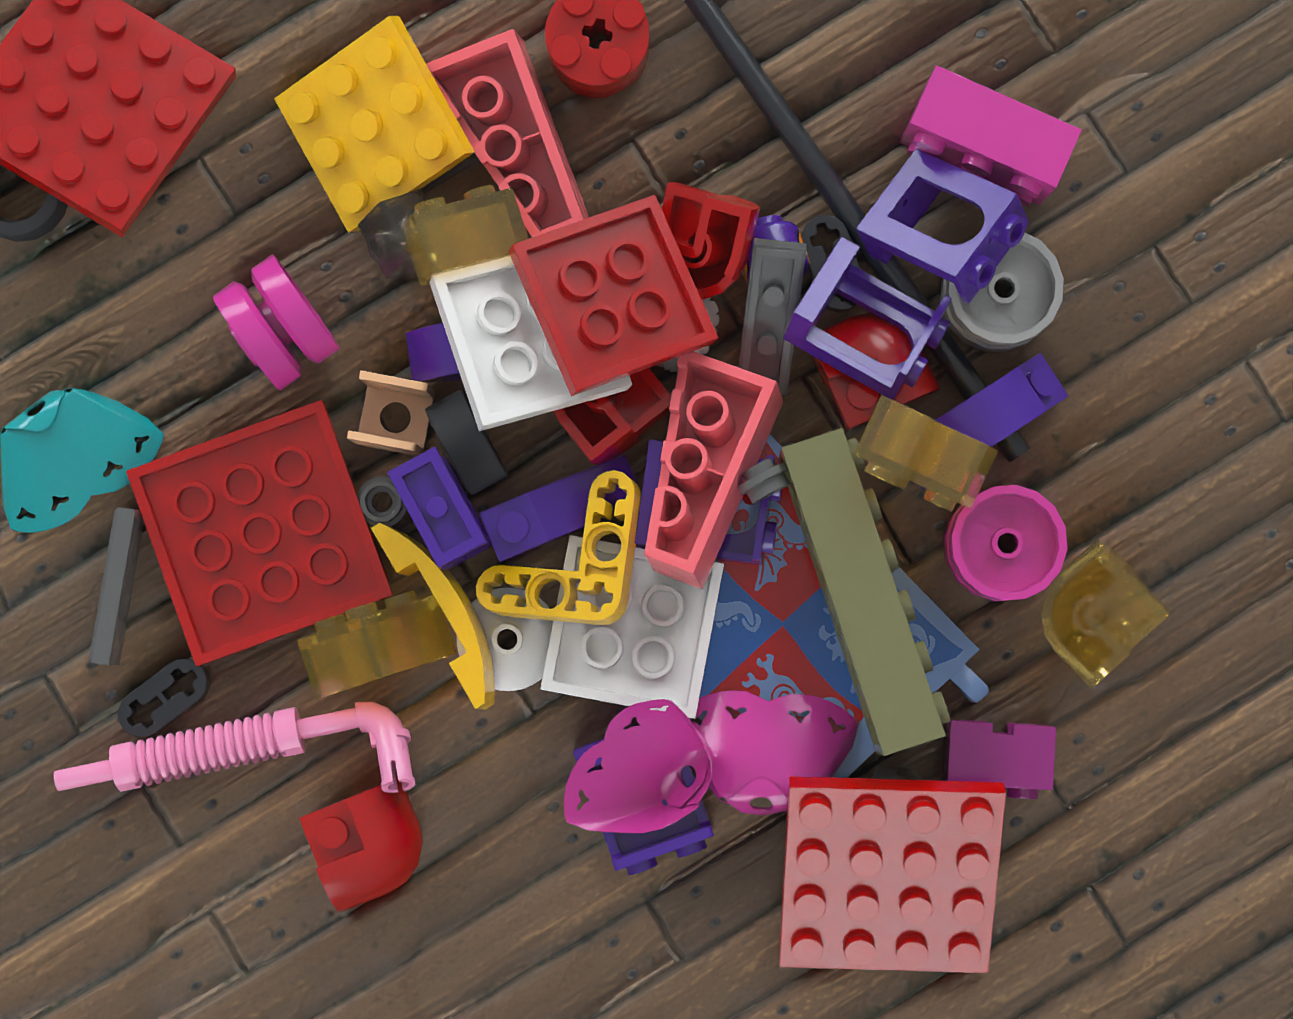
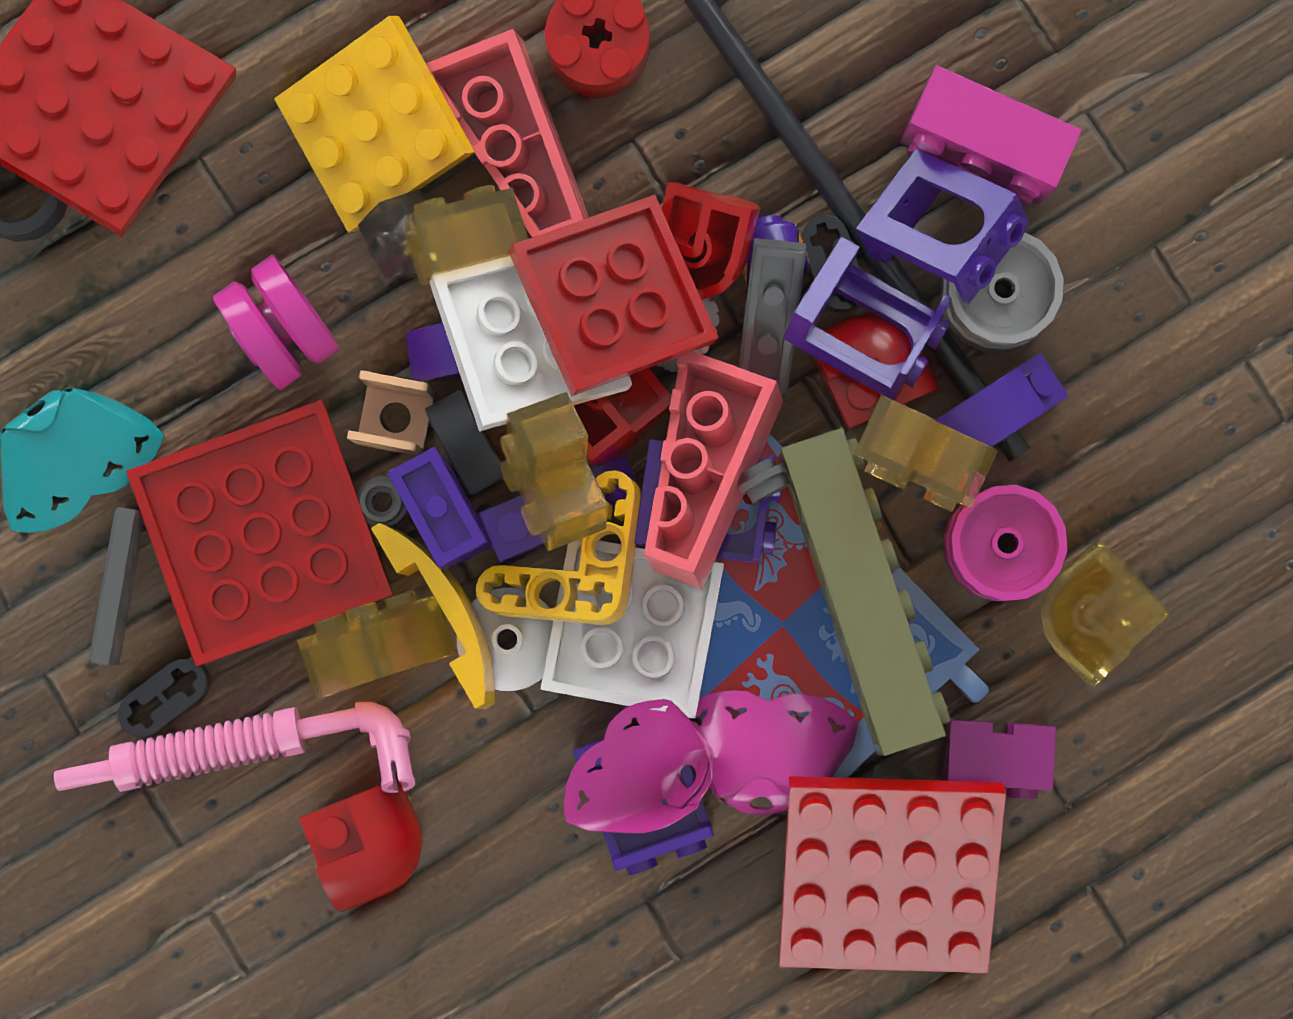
(550, 470): none -> clear yellow brick

